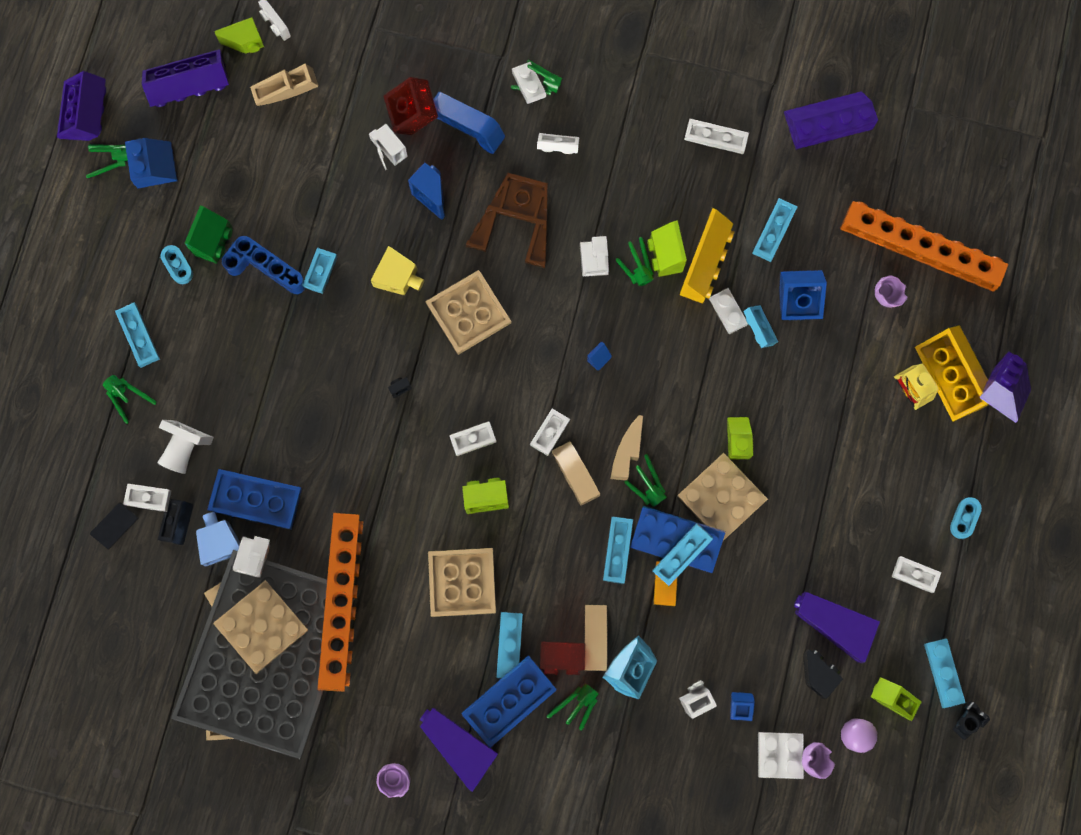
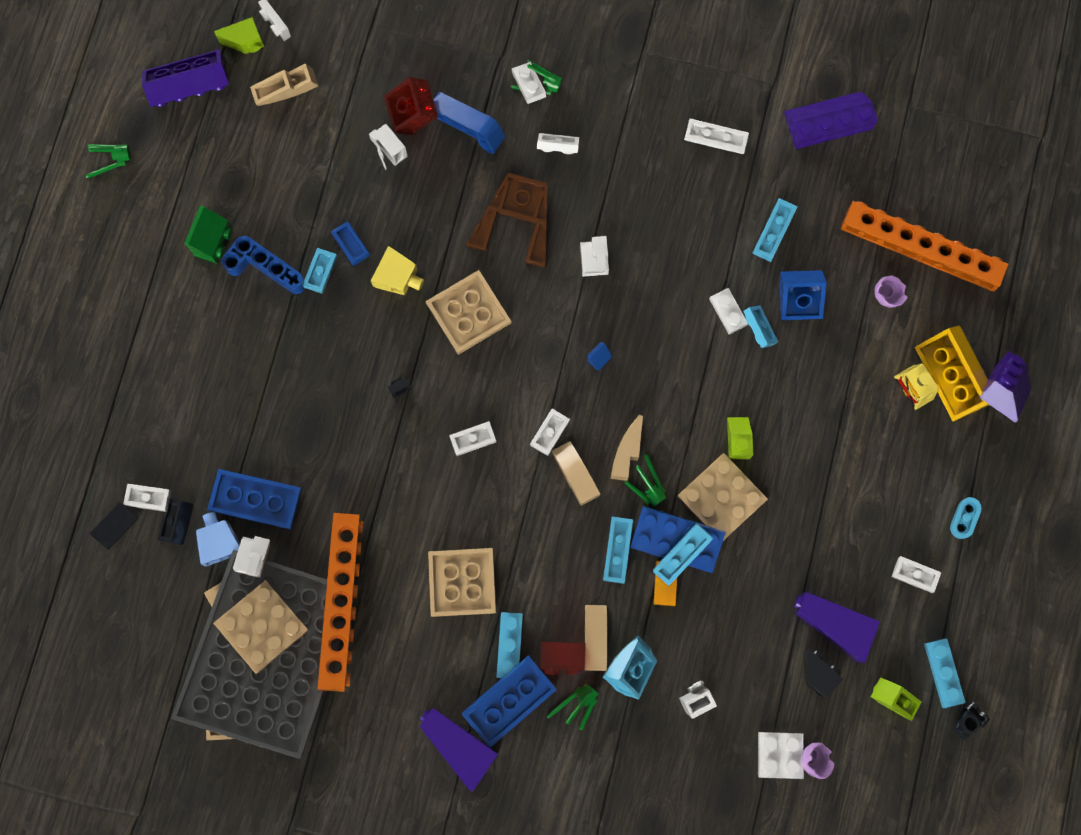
(81, 107): dark purple slope -> none
(116, 388): green plant -> none
(137, 335): medium azure plate -> none
(150, 162): blue slope -> none
(178, 265): medium azure plate -> none
(181, 445): white plant -> none
(350, 243): none -> blue tile
(393, 780): lavender hair -> none
(428, 189): blue slope -> none
(485, 496): lime slope -> none
(643, 274): green plant -> none
(667, 249): lime slope -> none
(707, 257): yellow slope -> none
(742, 706): blue slope -> none
(859, 735): lavender hair -> none

